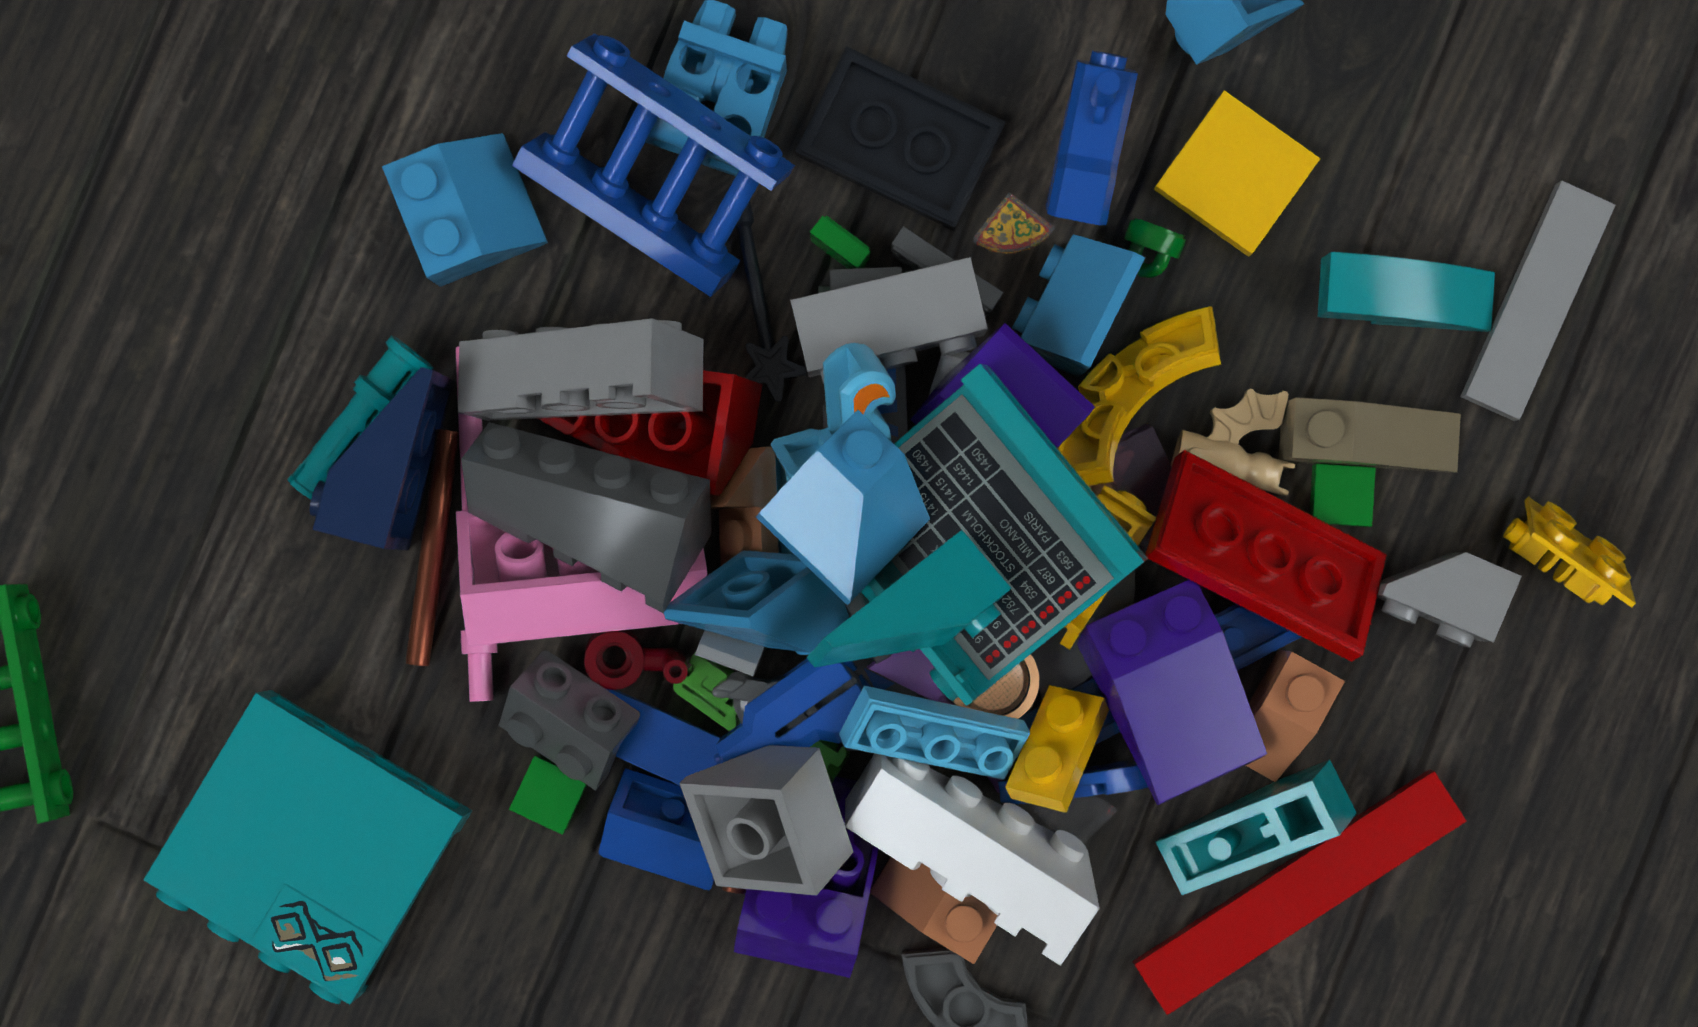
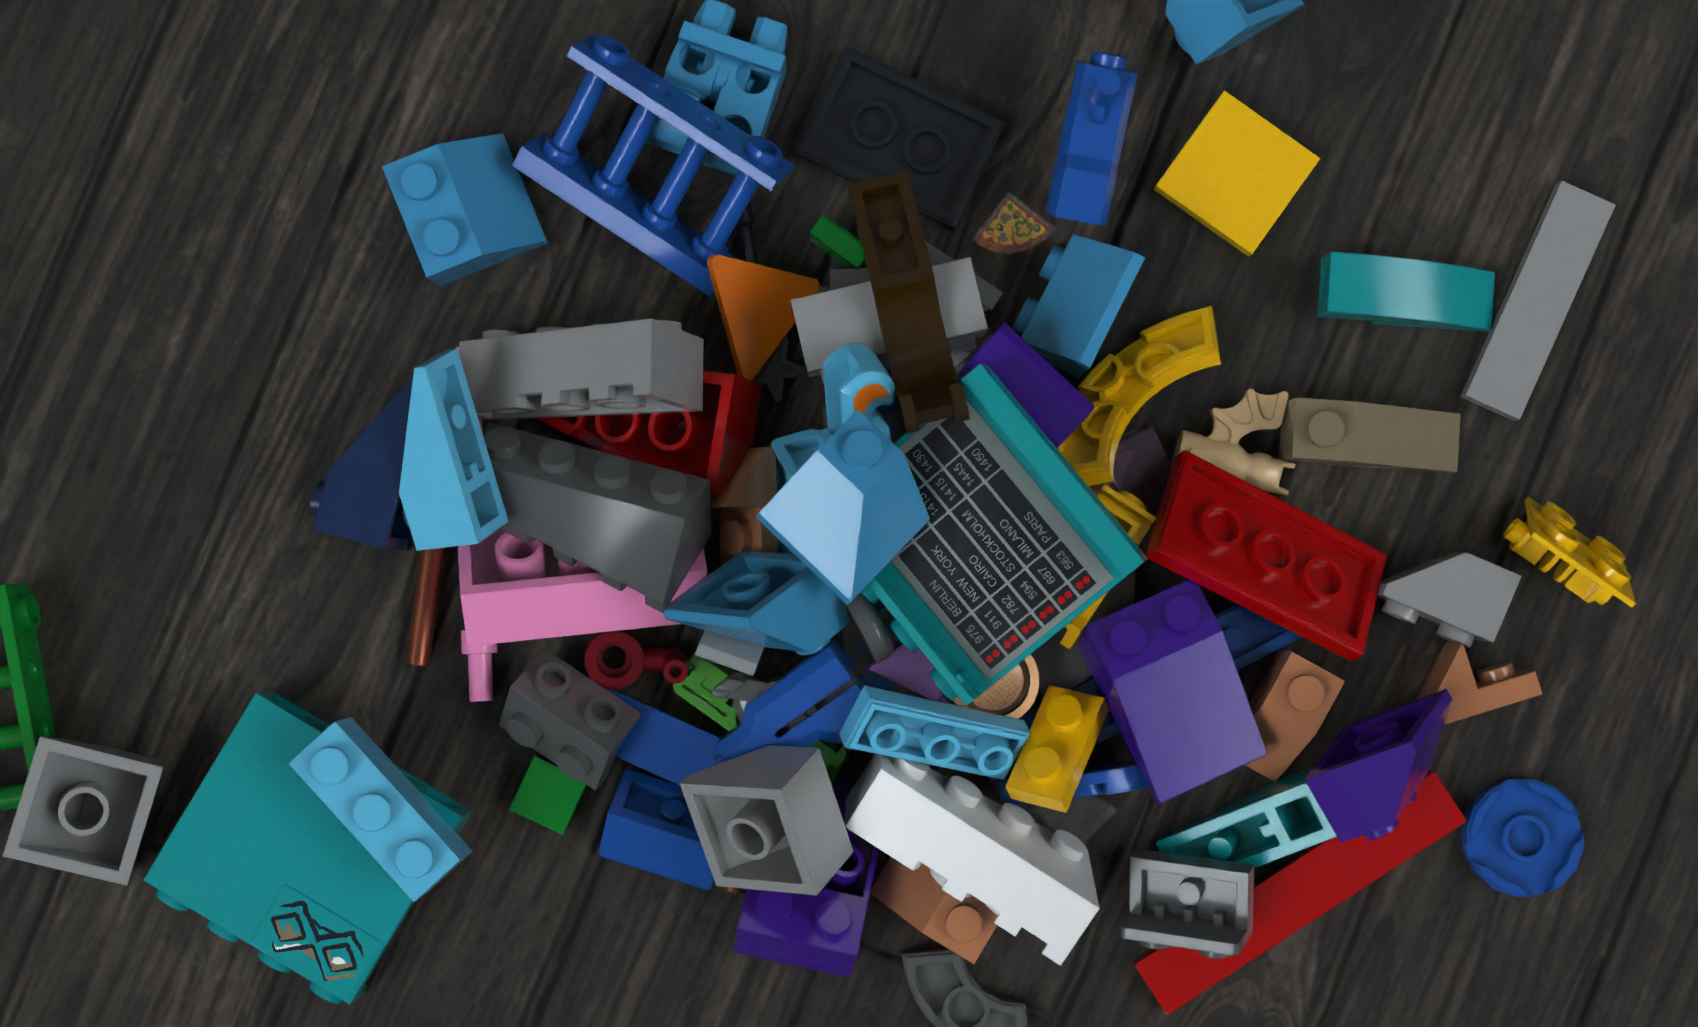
(84, 809): none -> light grey slope
(371, 397): teal pin -> none
(380, 807): none -> medium azure brick
(446, 467): none -> medium azure slope
(755, 308): none -> orange piece
(906, 300): none -> dark brown piece
(921, 609): teal slope -> none
(1157, 238): green tile -> none
(1189, 903): none -> dark grey bracket
(1343, 494): green tile -> none
(1378, 767): none -> dark purple slope
(1496, 686): none -> nougat slope
(1522, 837): none -> blue tile

